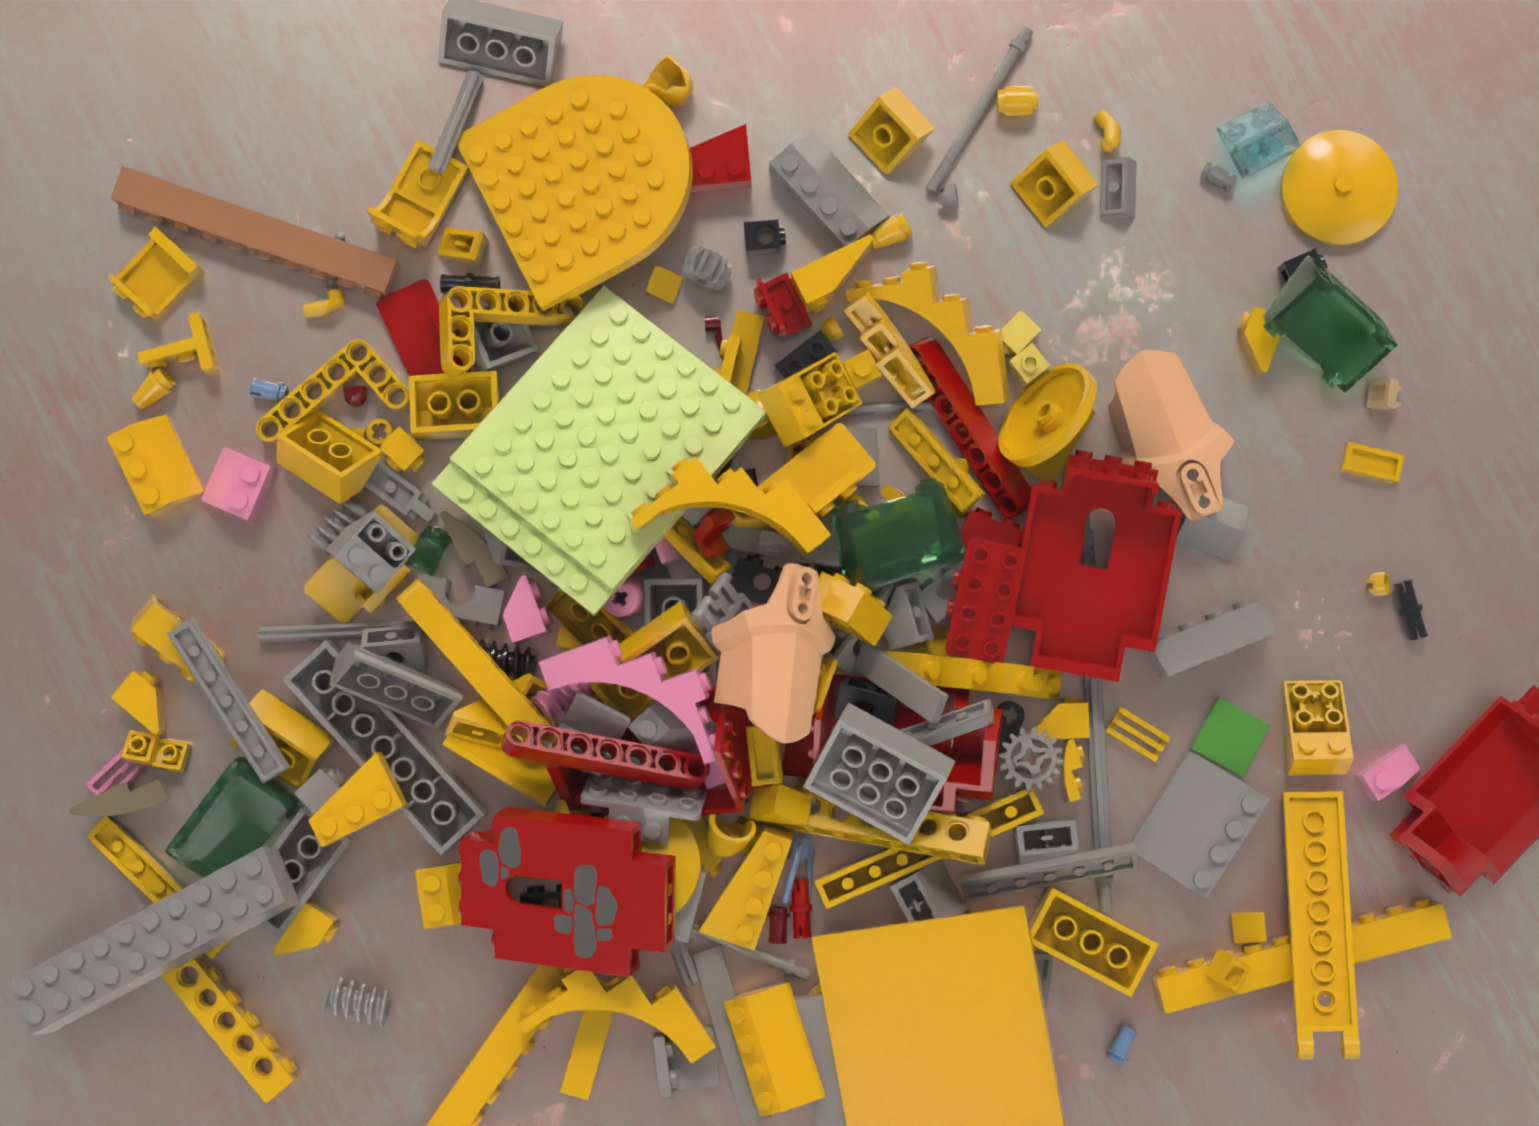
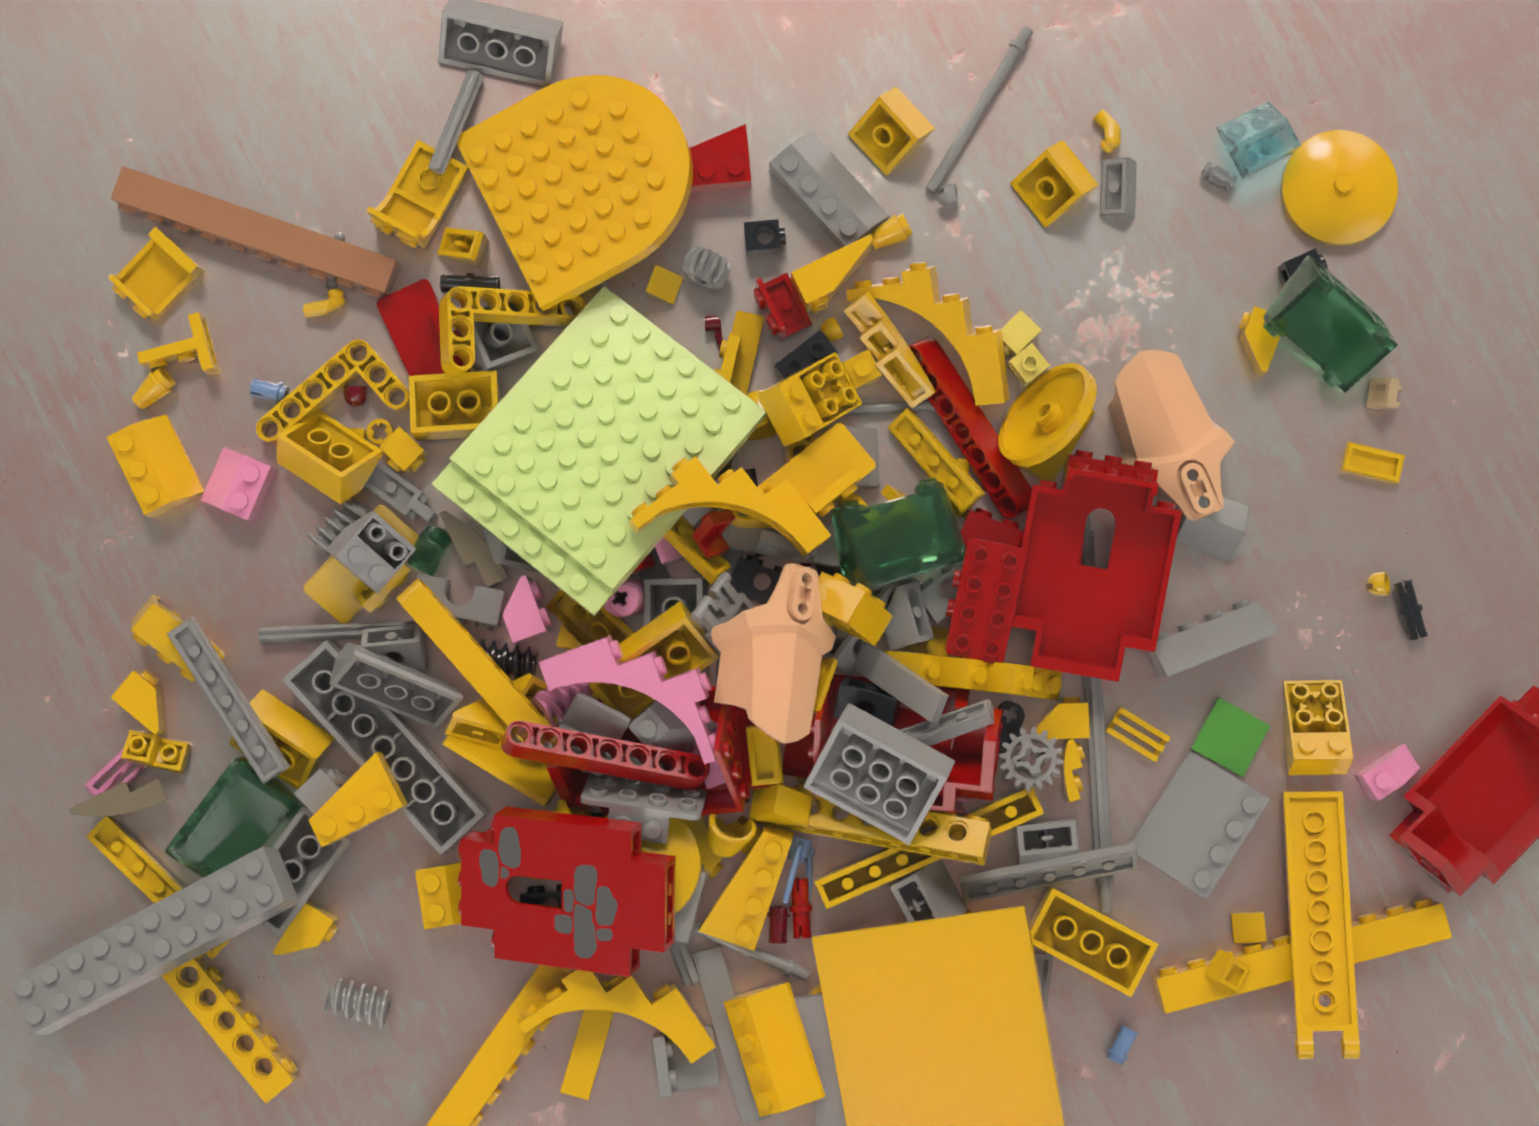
(670, 73): yellow hair -> none
(1017, 100): yellow brick -> none

